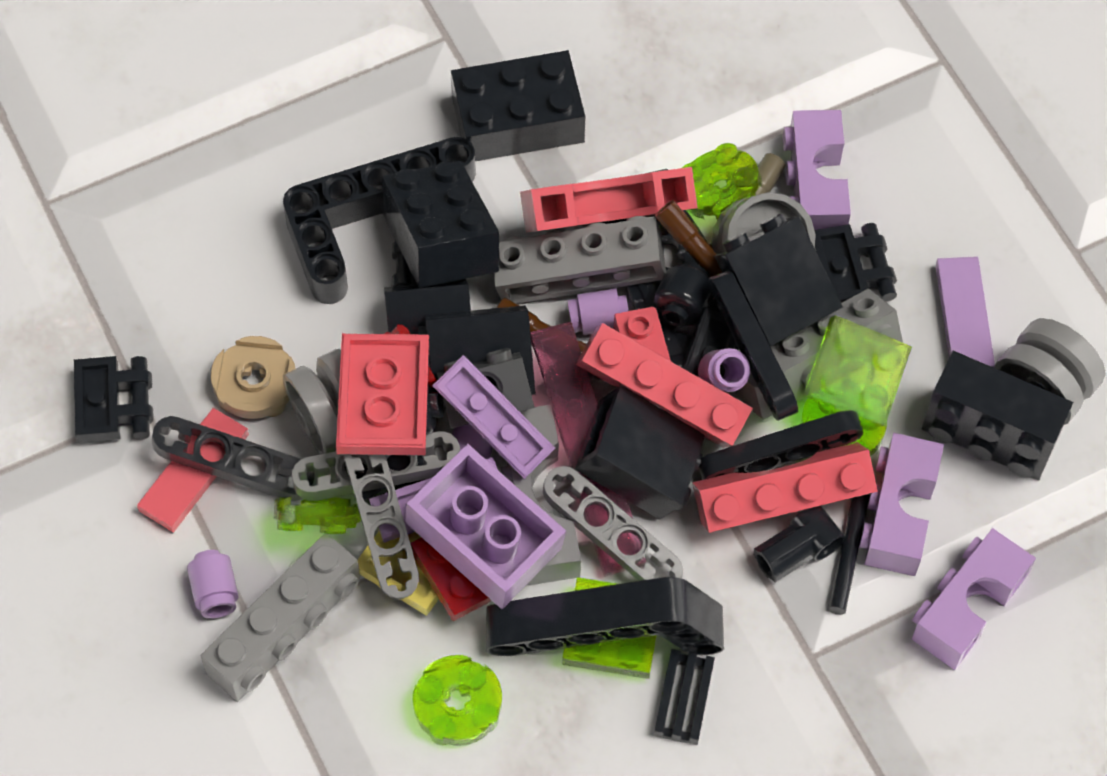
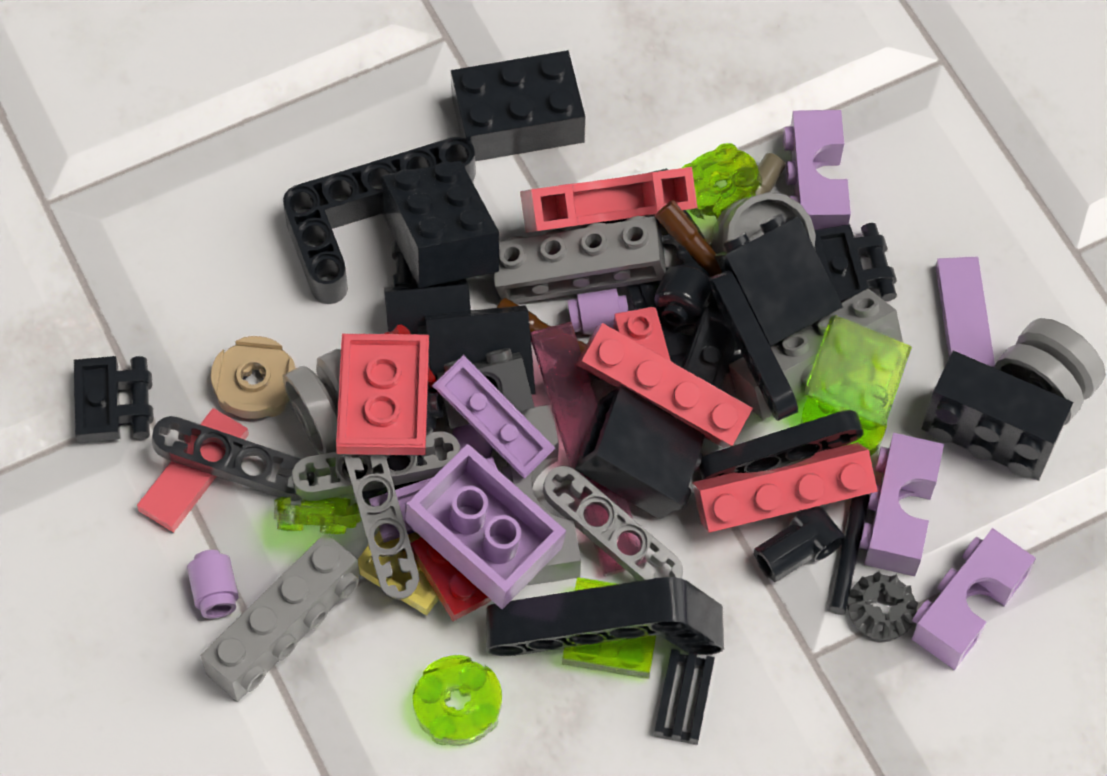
(735, 365): lavender brick -> none
(870, 618): none -> dark grey gear

